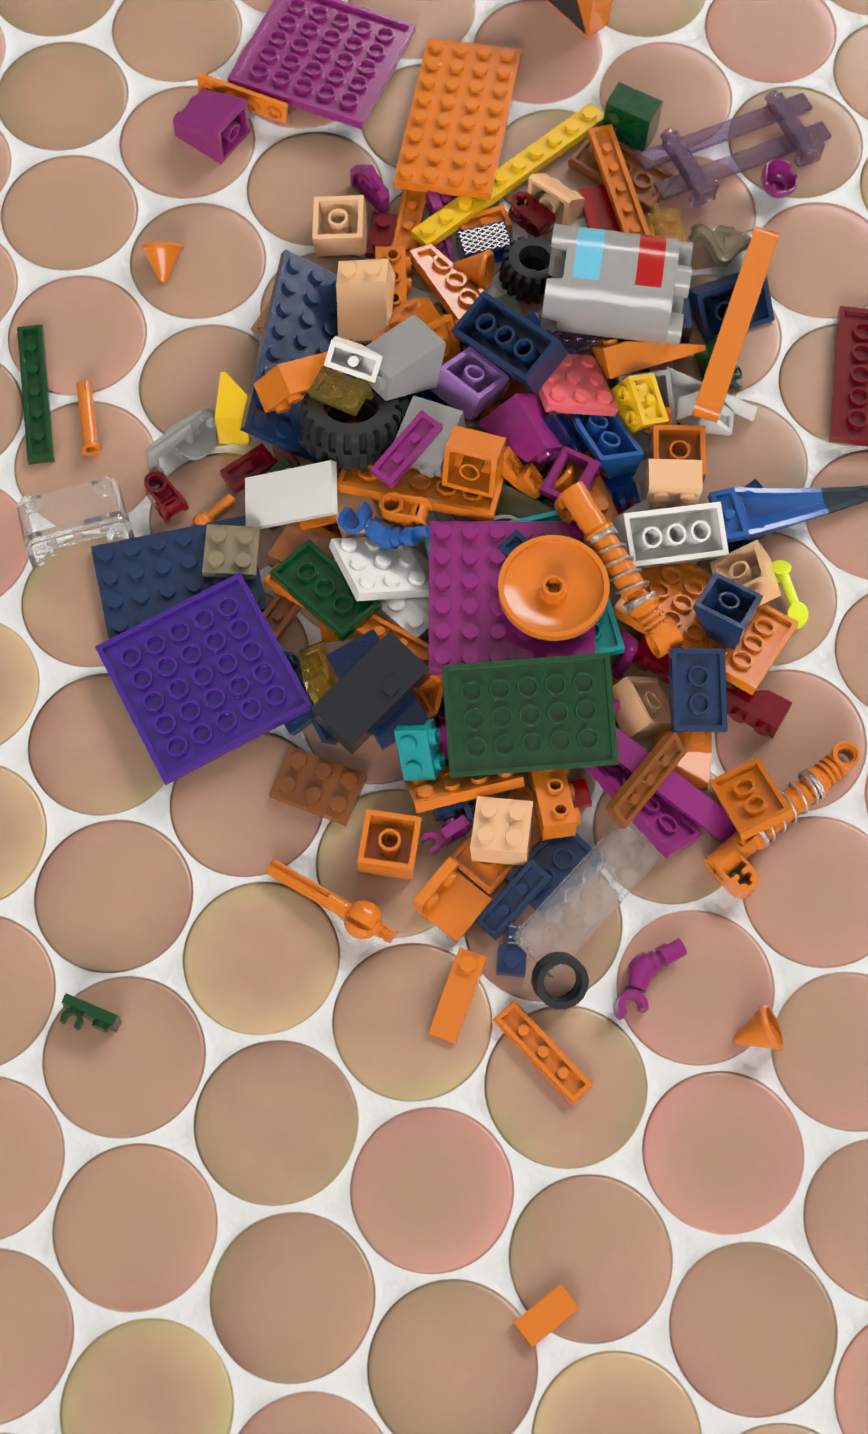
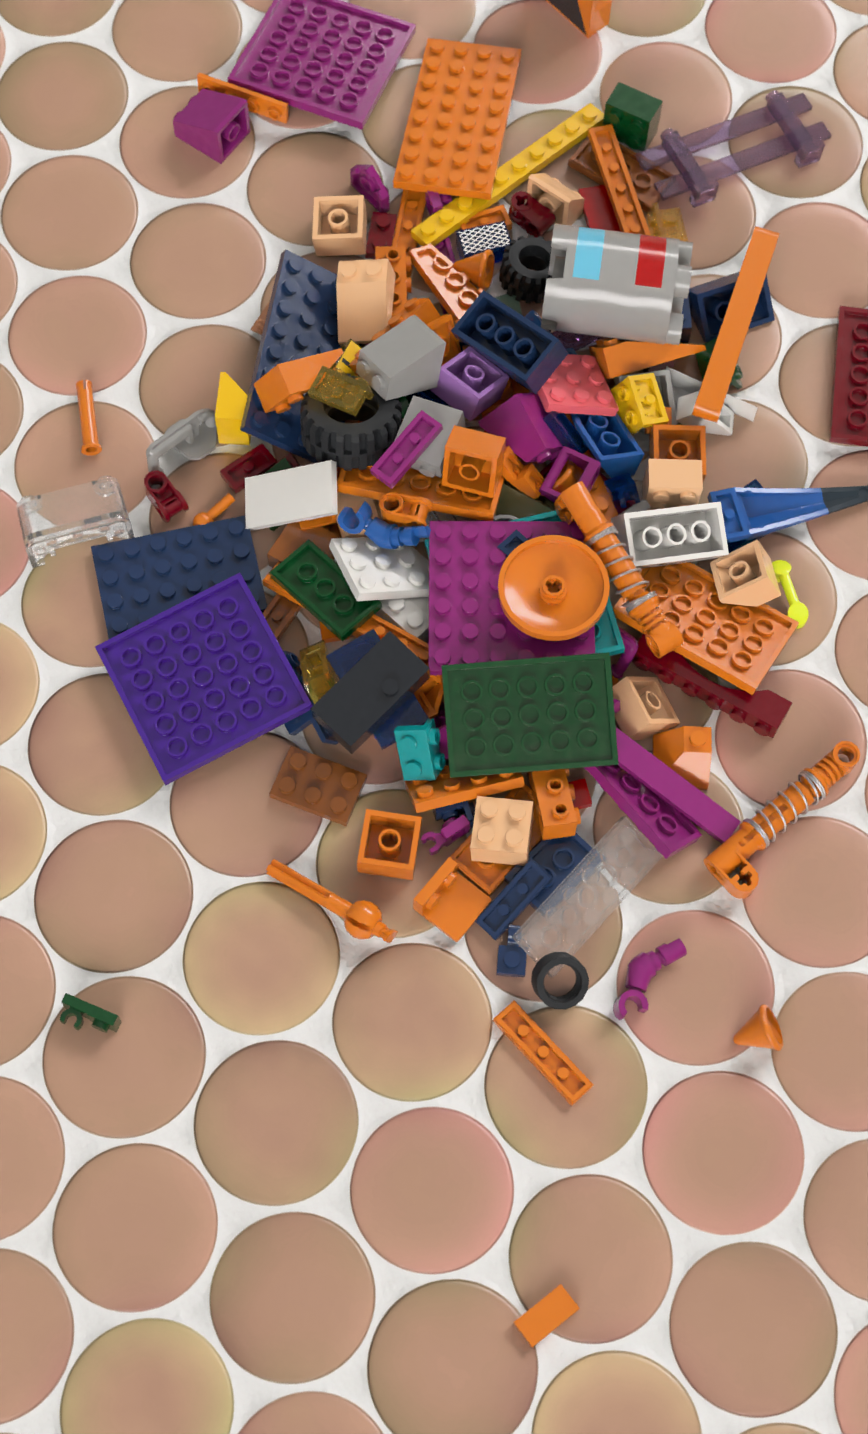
(35, 394): dark green tile -> none
(162, 257): orange hat -> none
(231, 551): dark tan plate -> none
(353, 359): white slope -> none
(457, 995): orange slope -> none
(646, 779): dark orange plate -> none
(697, 690): dark blue plate -> none
(722, 242): dark tan piece -> none
(726, 609): dark blue slope -> none
(751, 798): orange plate -> none
(778, 178): magenta hair -> none

